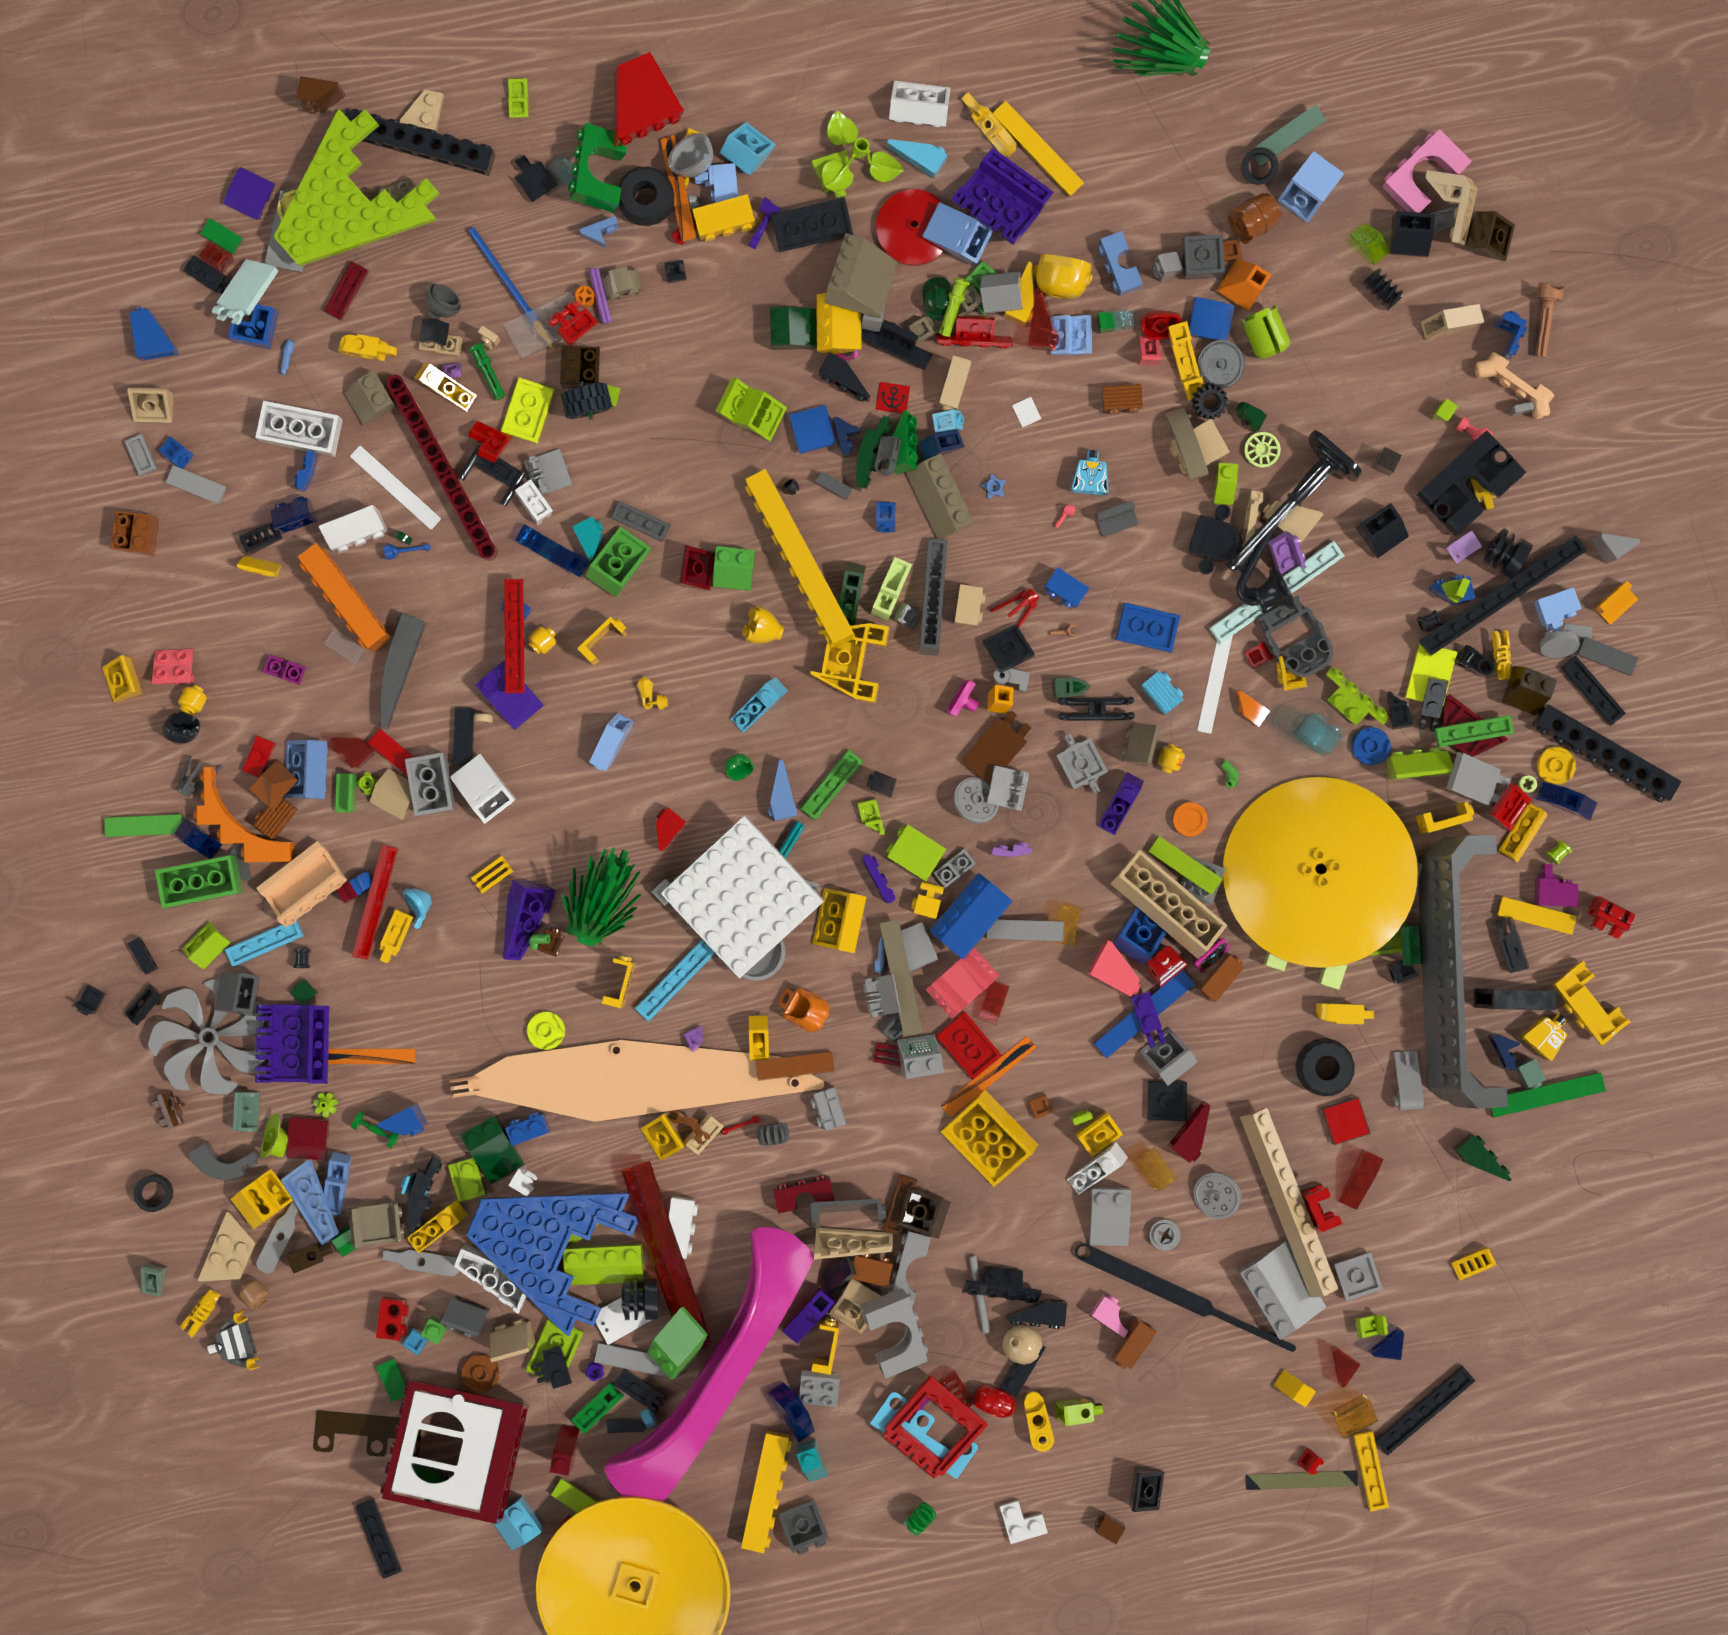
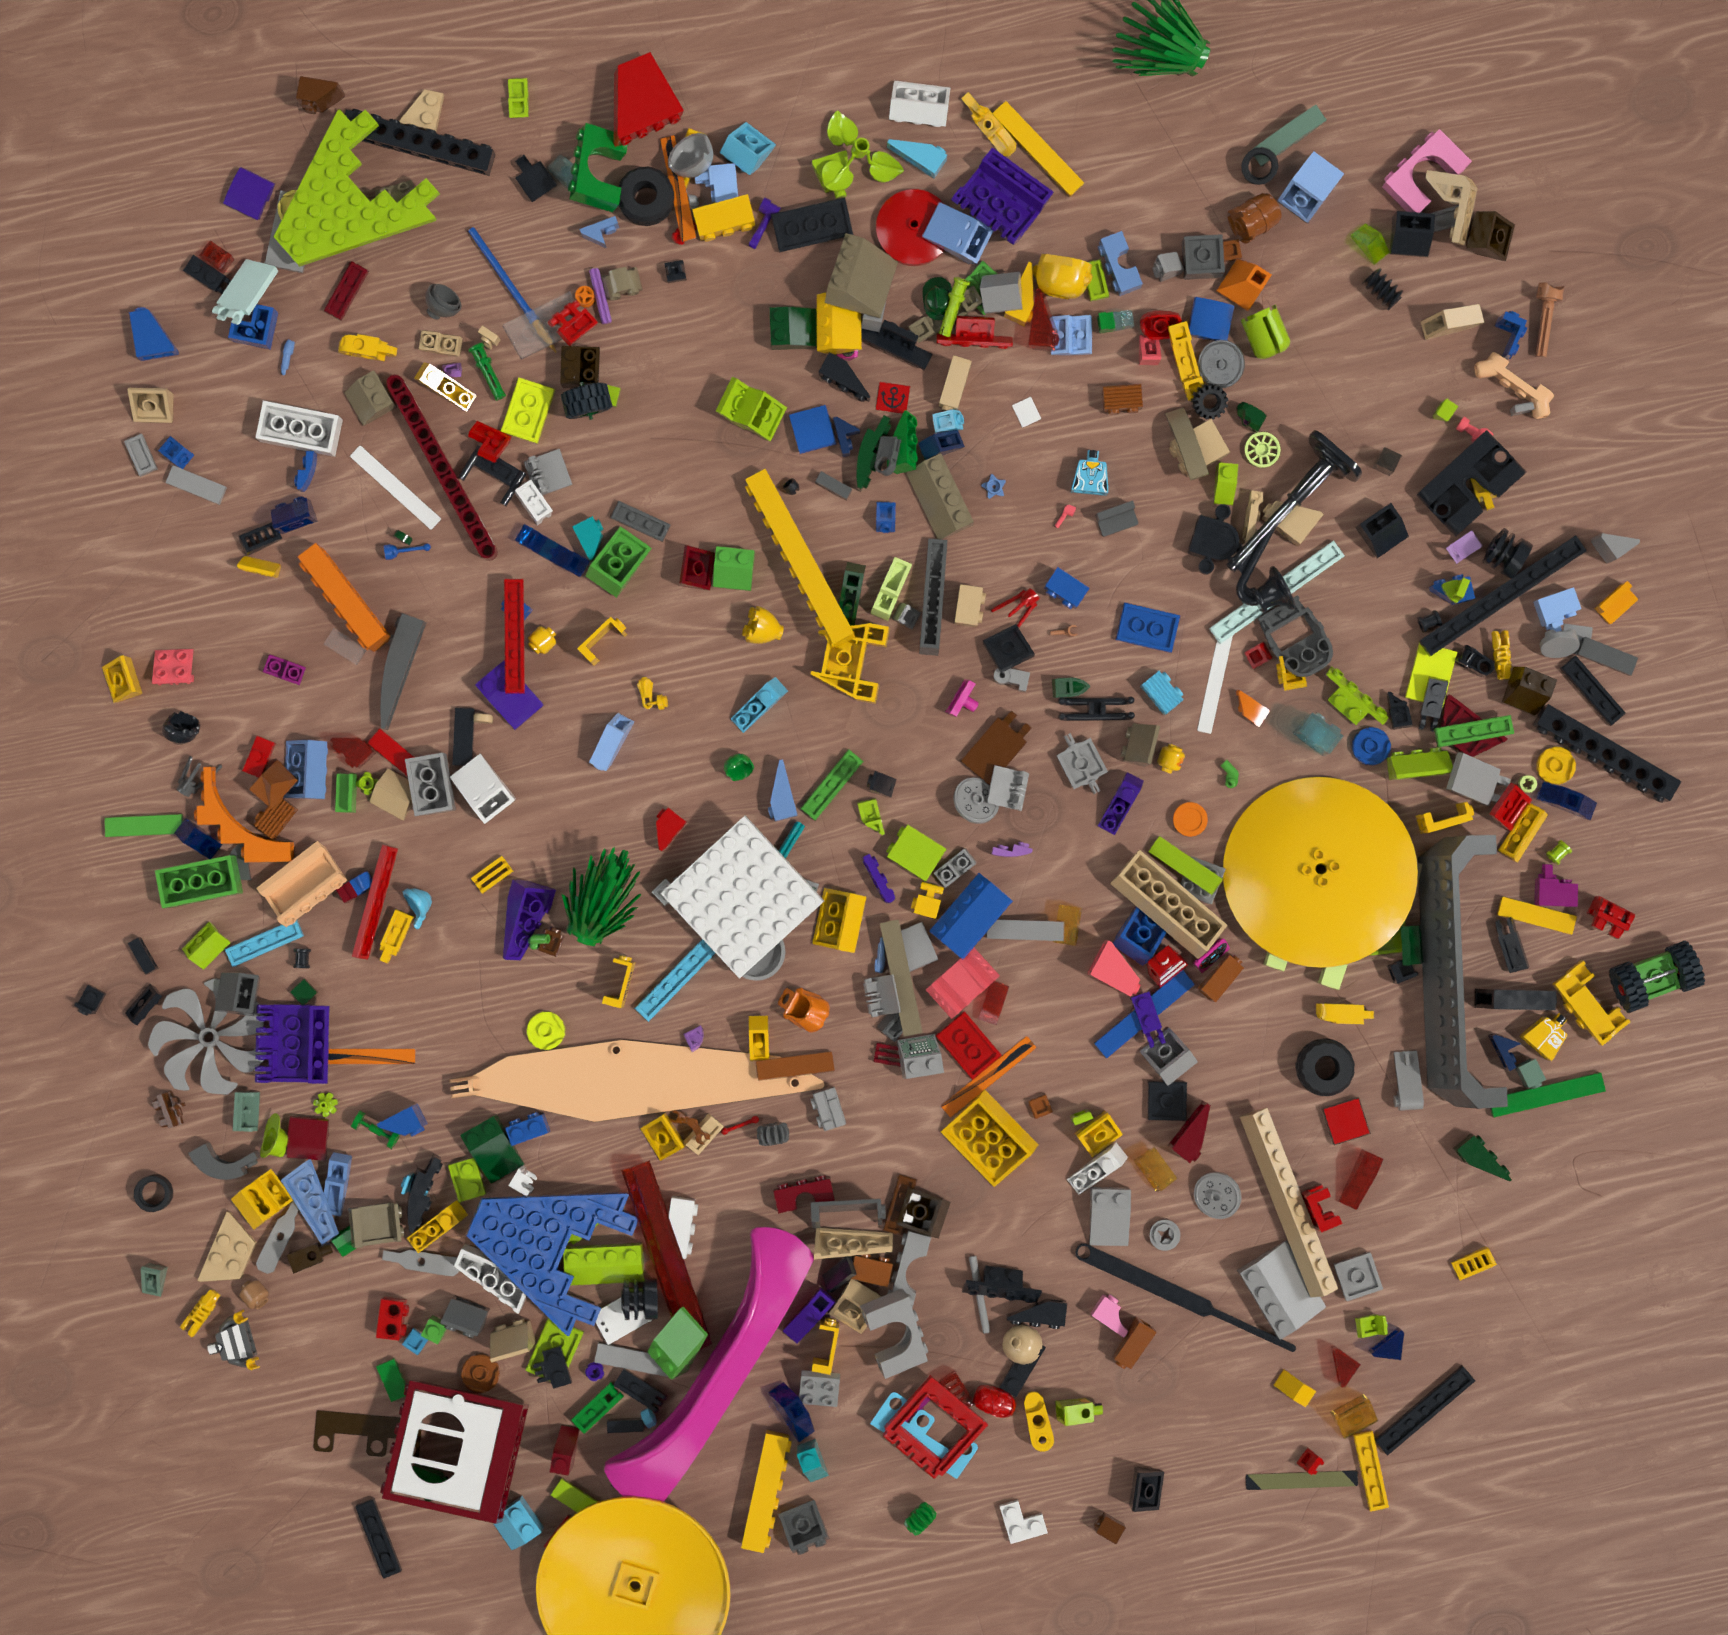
(134, 533): dark orange slope -> none
(192, 700): yellow head -> none
(221, 236): green tile -> none
(353, 529): white slope -> none
(434, 331): black panel -> none
(1000, 699): light orange brick -> none
(1097, 288): none -> lime tile
(1286, 552): medium lavender bracket -> none
(1657, 976): none -> black plate

